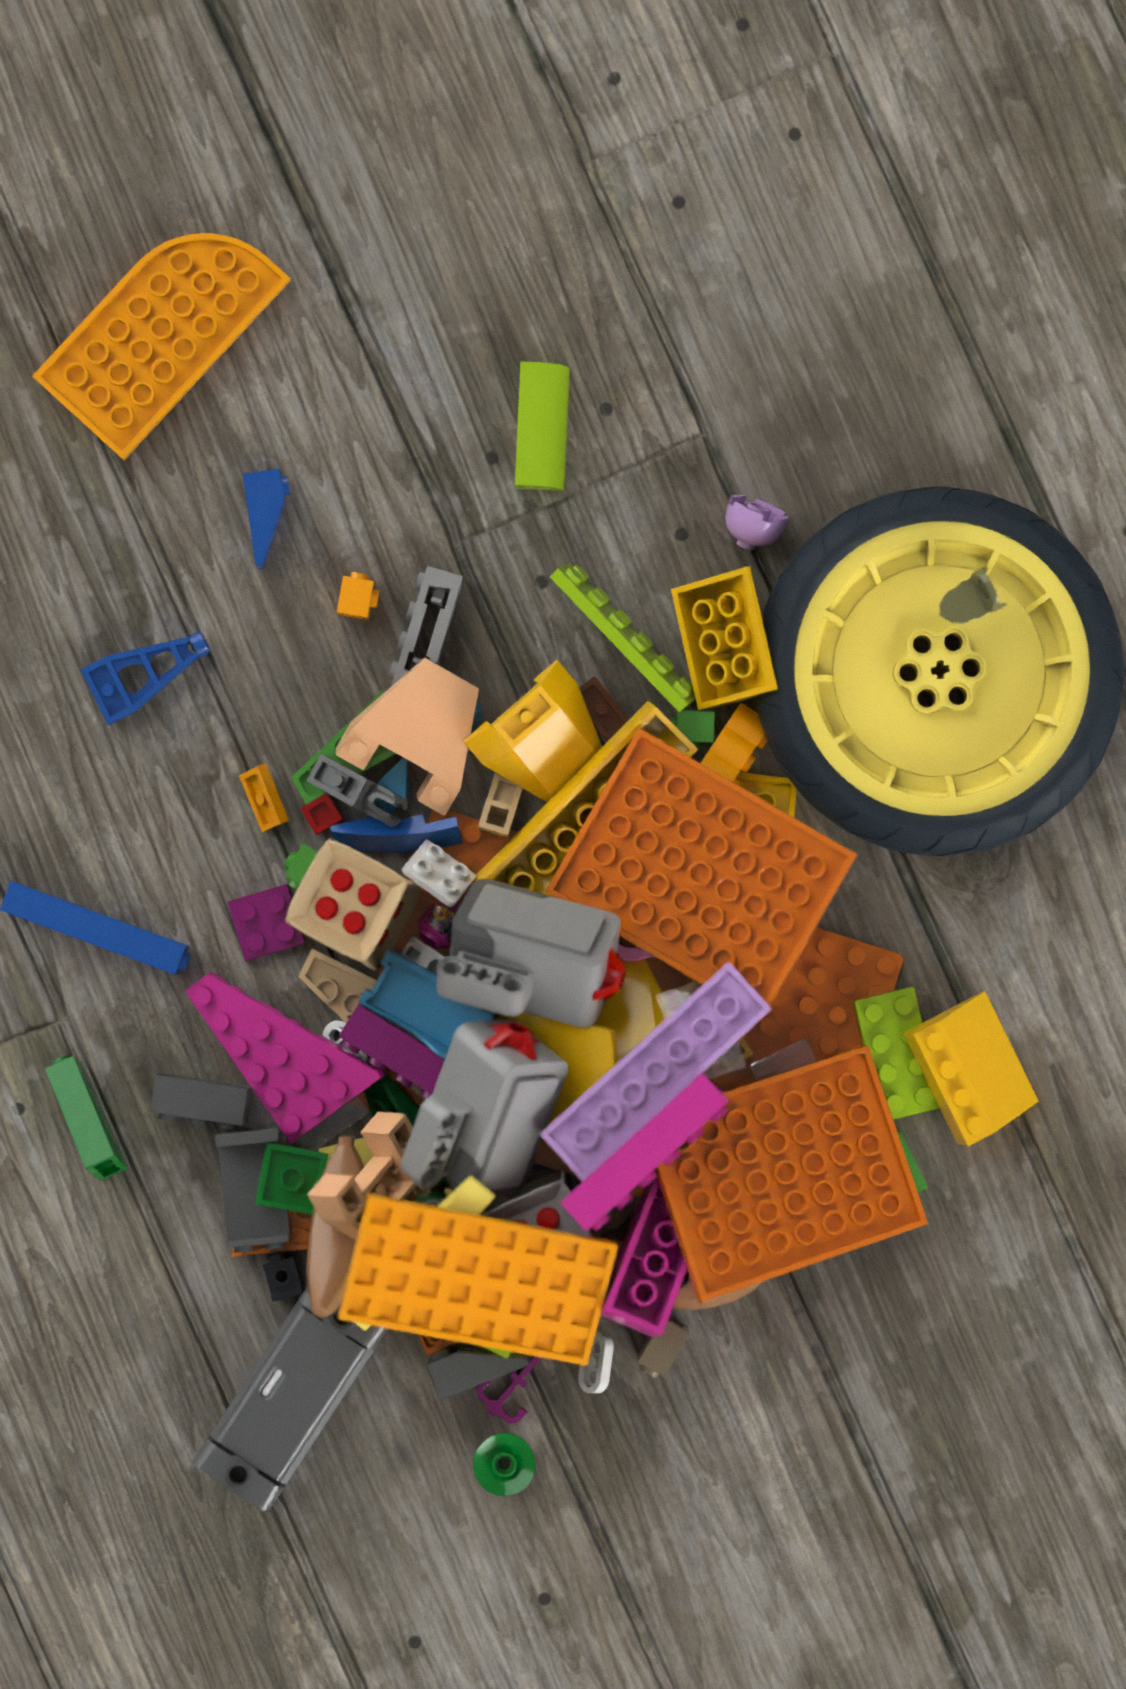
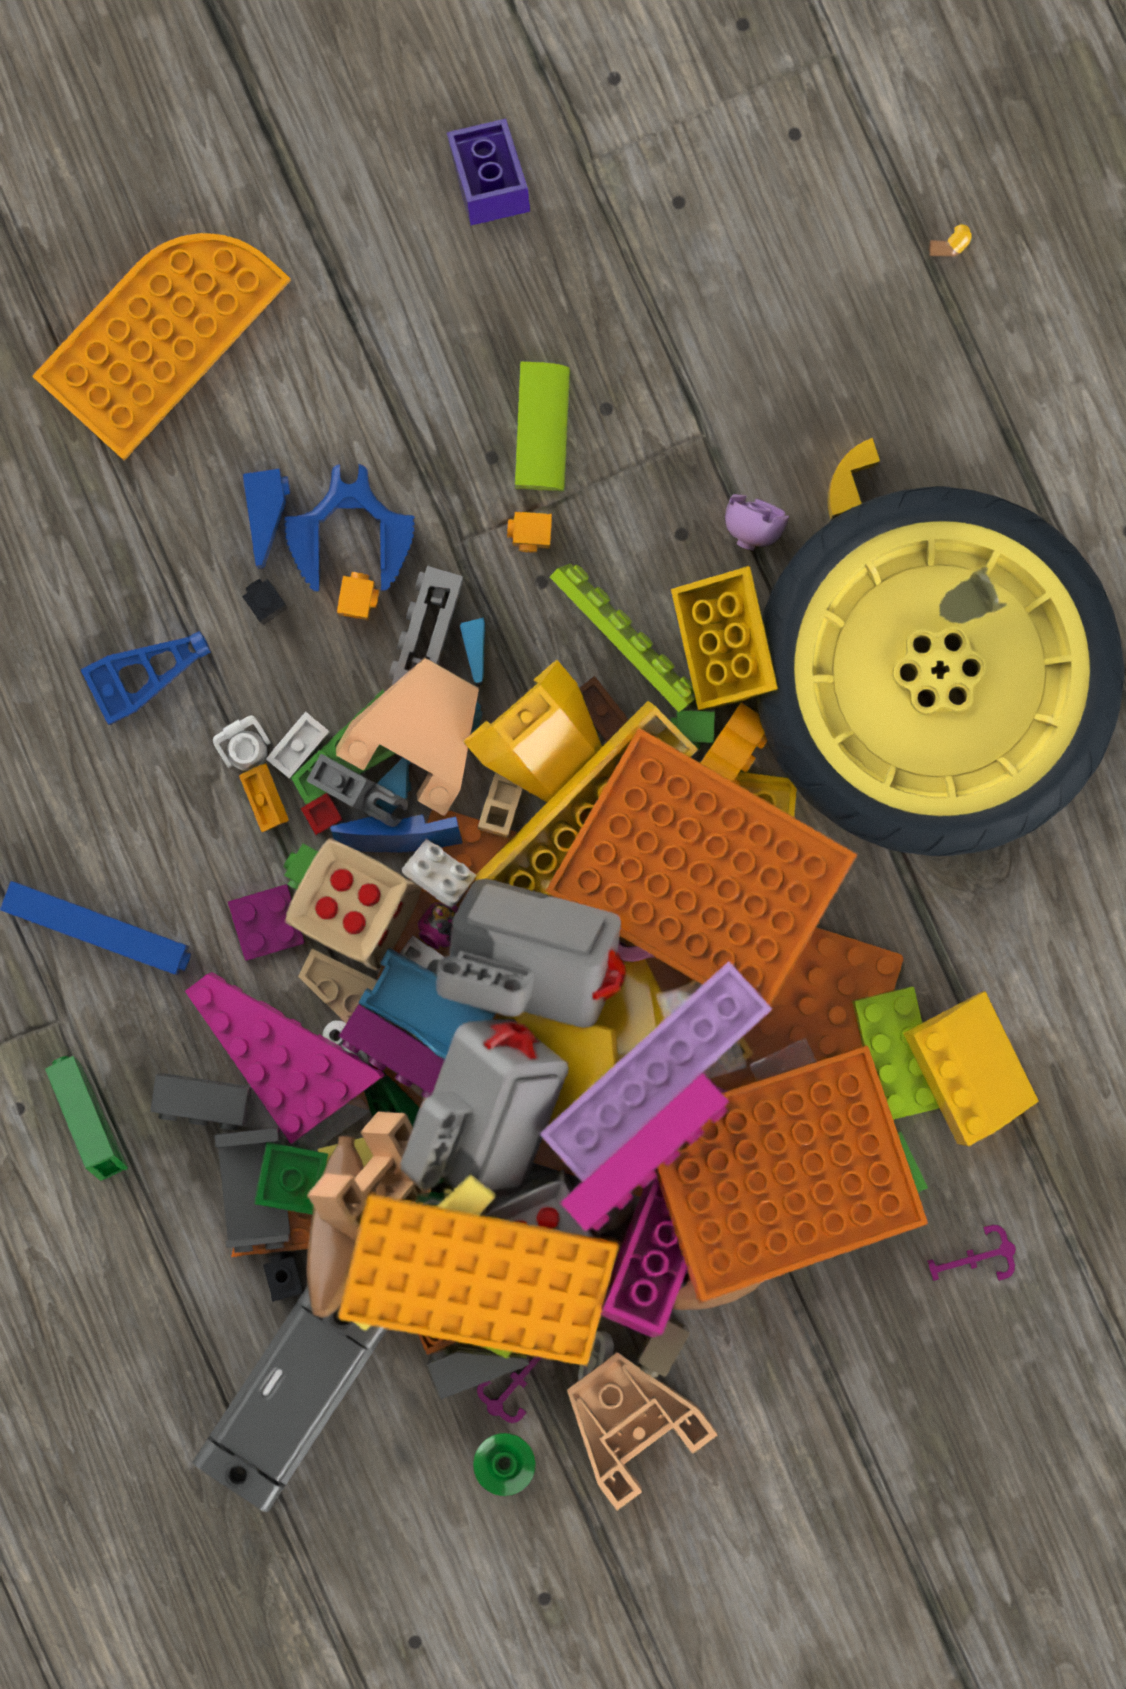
(245, 747): none -> white piece
(264, 600): none -> black brick
(297, 745): none -> white plate
(304, 529): none -> blue piece
(474, 641): none -> dark azure slope
(488, 172): none -> dark purple slope
(530, 531): none -> light orange brick
(623, 1414): none -> light nougat wedge
(842, 488): none -> yellow brick
(954, 245): none -> arm
(1006, 1249): none -> magenta piece

